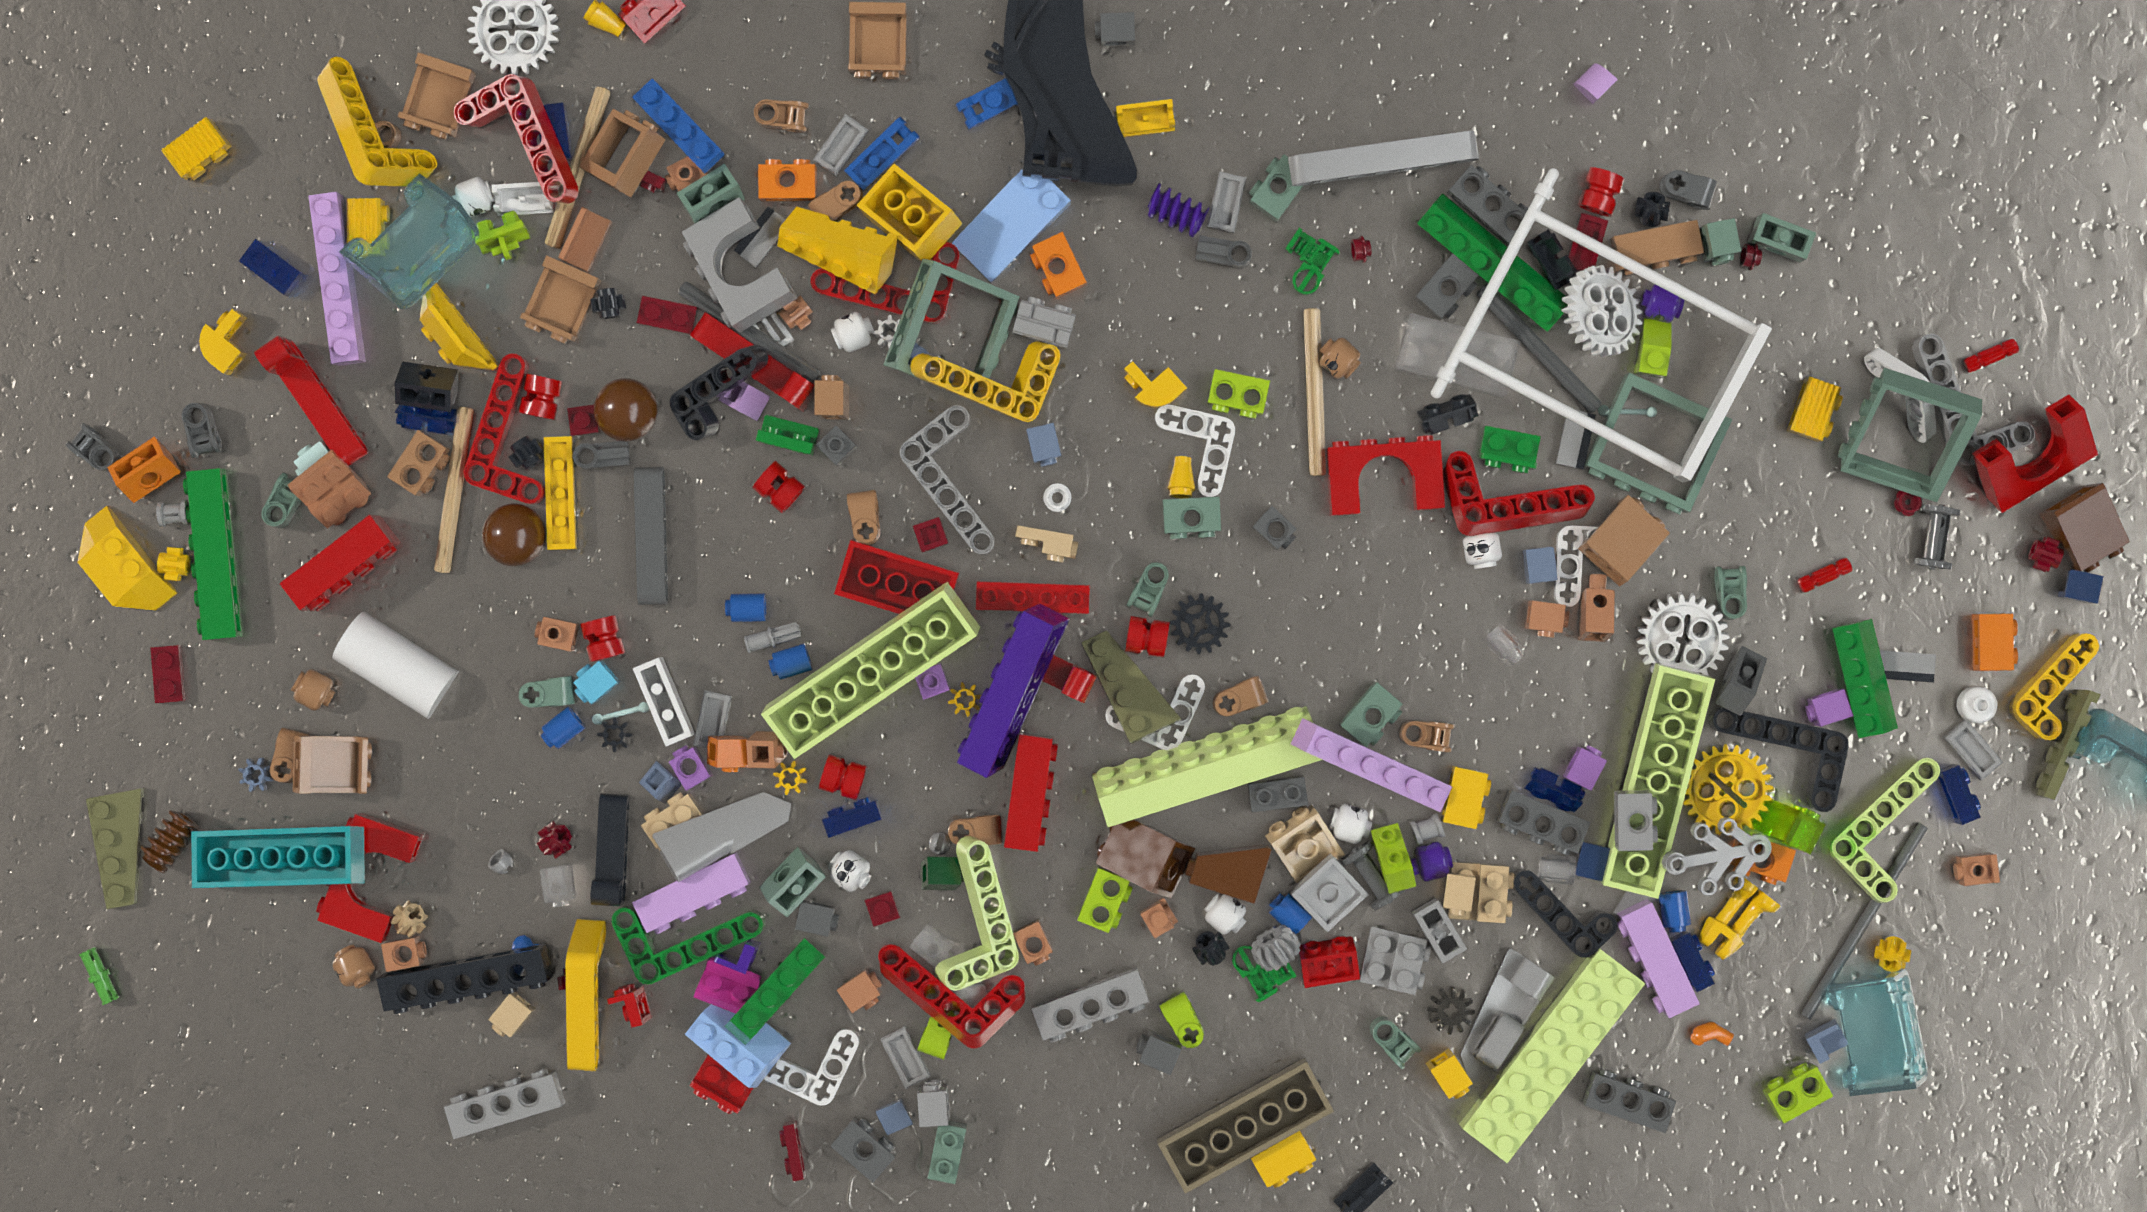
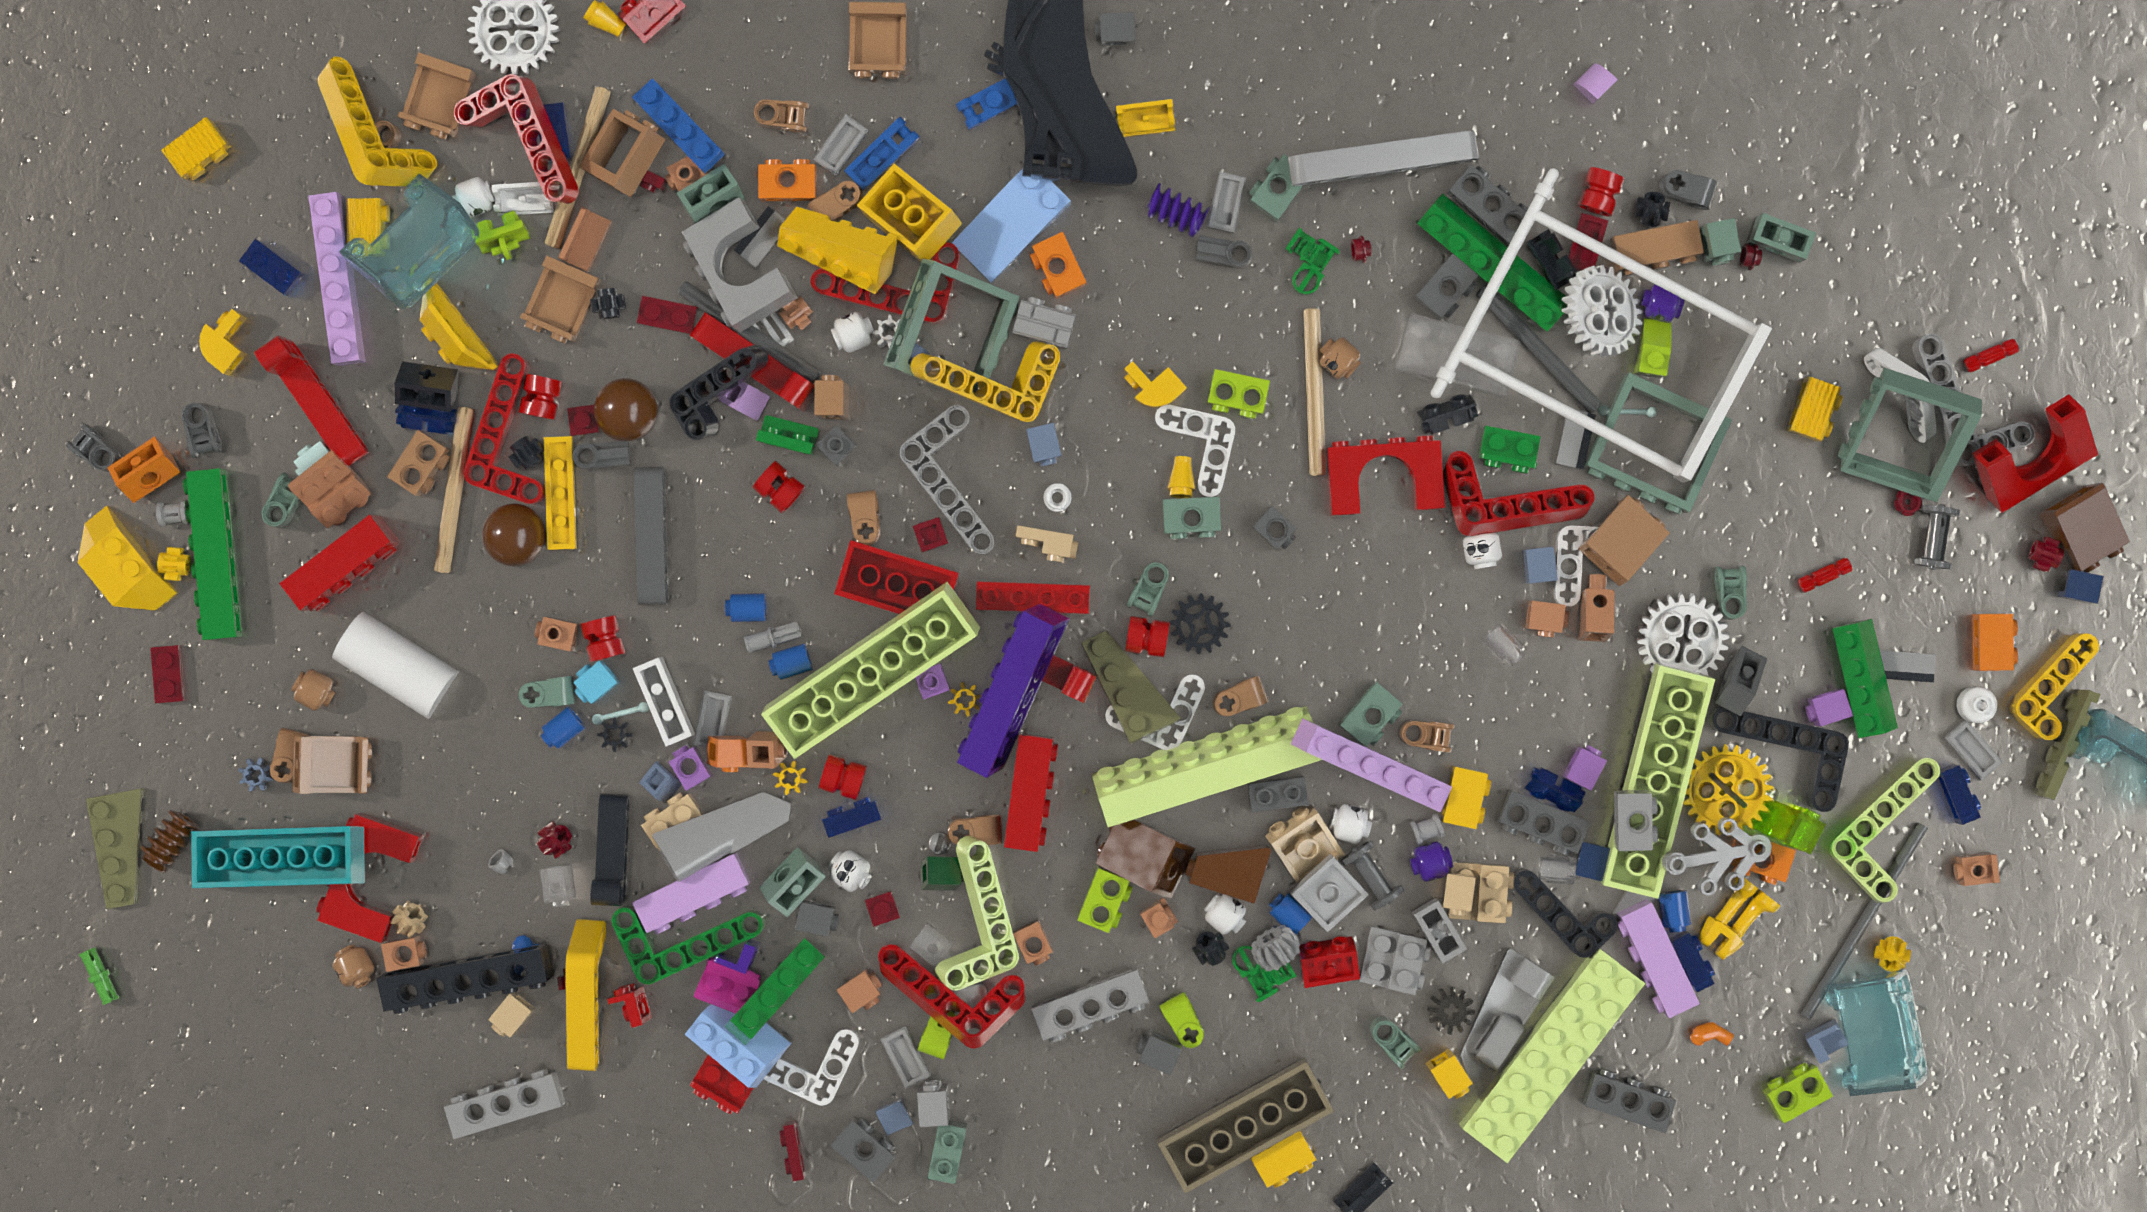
(1393, 858): lime brick -> none

